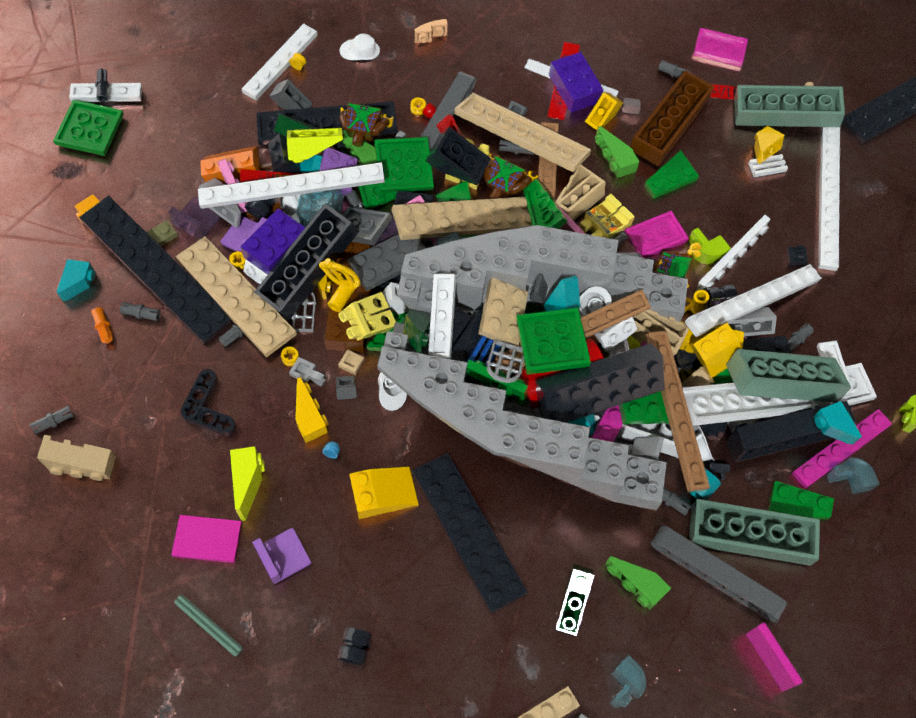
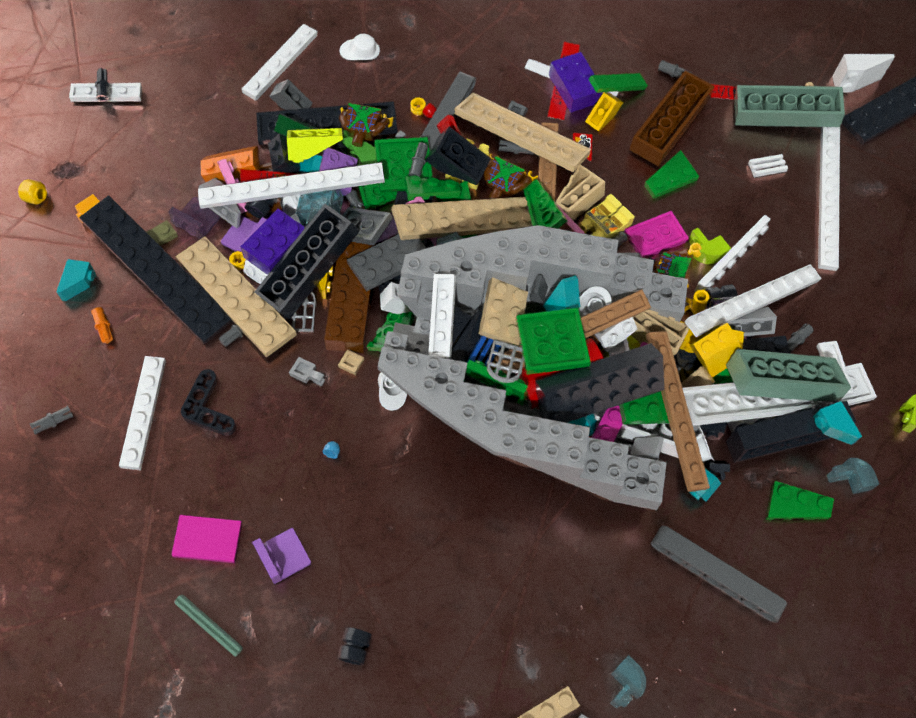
(32, 191): none -> yellow head
(76, 460): tan wedge -> none
(88, 127): green plate -> none
(140, 311): dark grey pin -> none
(142, 413): none -> white plate
(247, 477): neon yellow slope -> none
(284, 356): yellow bush -> none
(297, 61): yellow bush -> none
(308, 418): yellow slope -> none
(345, 288): yellow piece -> none
(345, 387): dark grey slope -> none
(367, 317): light yellow hips -> none
(383, 491): yellow slope -> none
(417, 328): dark green slope -> none
(418, 159): none -> dark grey axle
(426, 31): light nougat slope -> none
(429, 187): none -> green wing
(469, 533): black plate -> none
(575, 599): slope -> none
(585, 140): none -> sticker
(618, 82): none -> green tile
(619, 155): bright green slope -> none
(631, 106): dark grey slope -> none
(642, 582): bright green slope -> none
(675, 501): dark grey pin -> none
(720, 47): dark pink tile -> none
(754, 532): sand green brick -> none
(767, 143): yellow slope -> none
(774, 657): dark pink tile -> none
(796, 256): black tile -> none
(839, 450): dark pink plate -> none
(860, 70): none -> white slope

